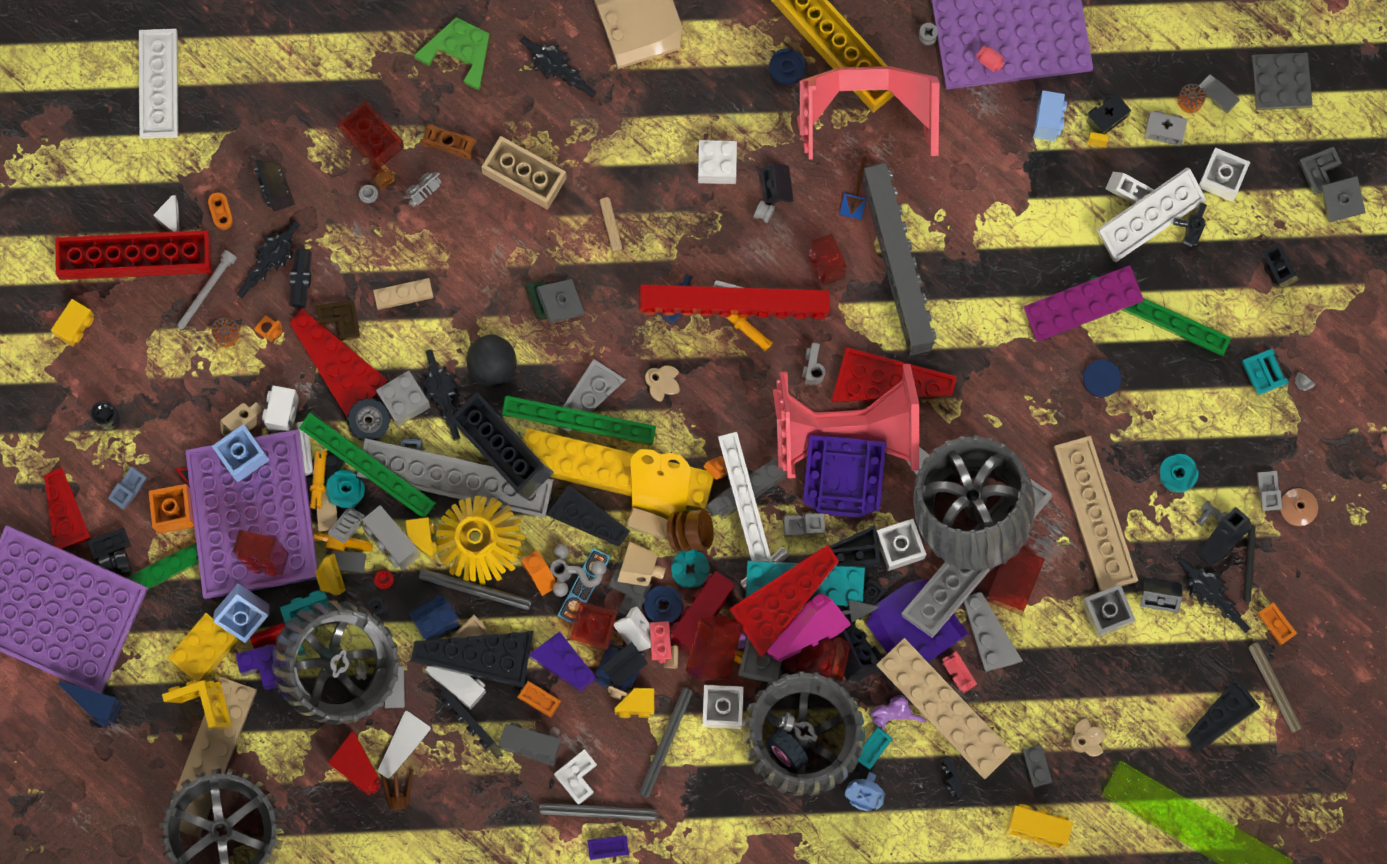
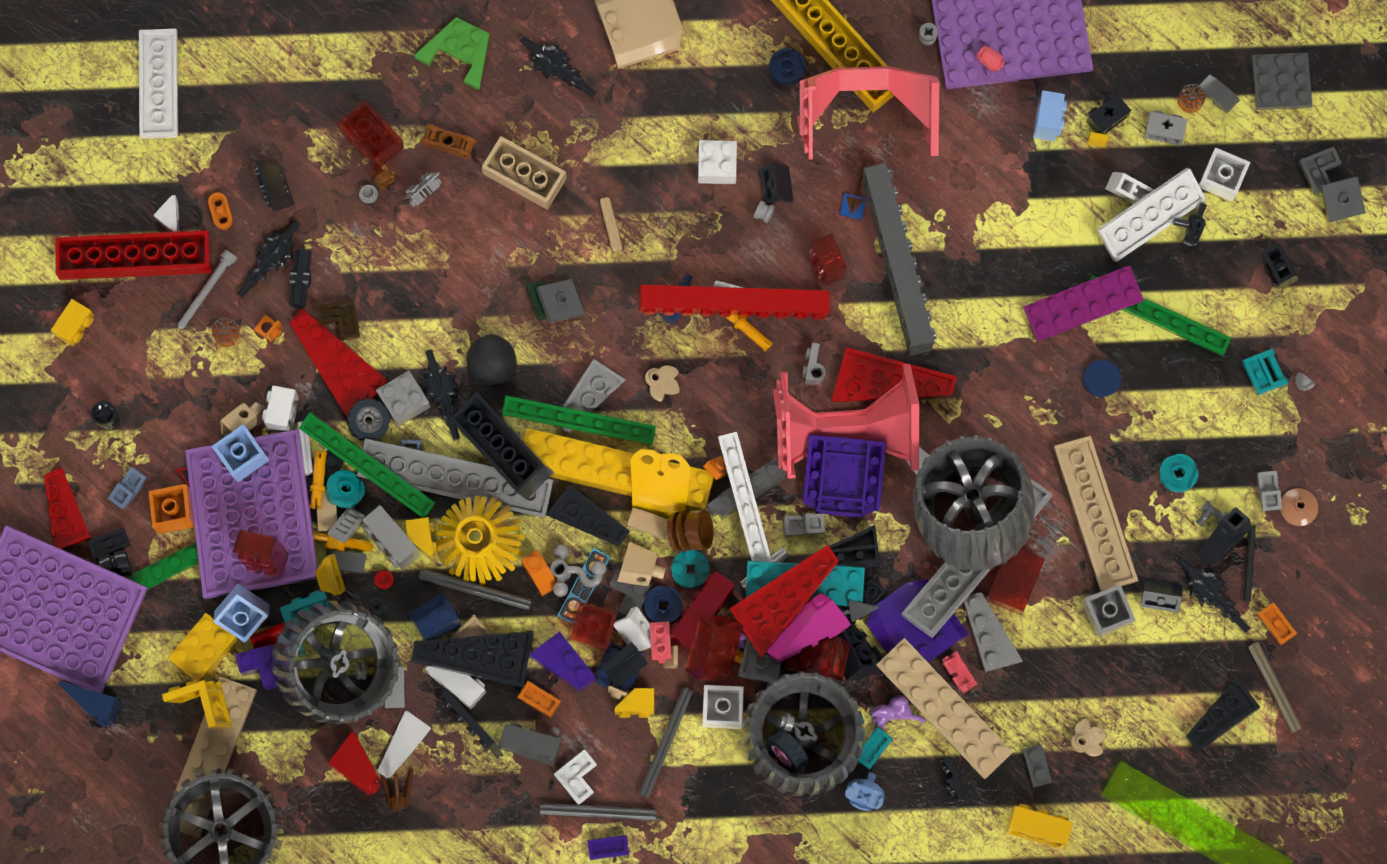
(403, 294): tan plate -> none
(900, 544): white brick -> none

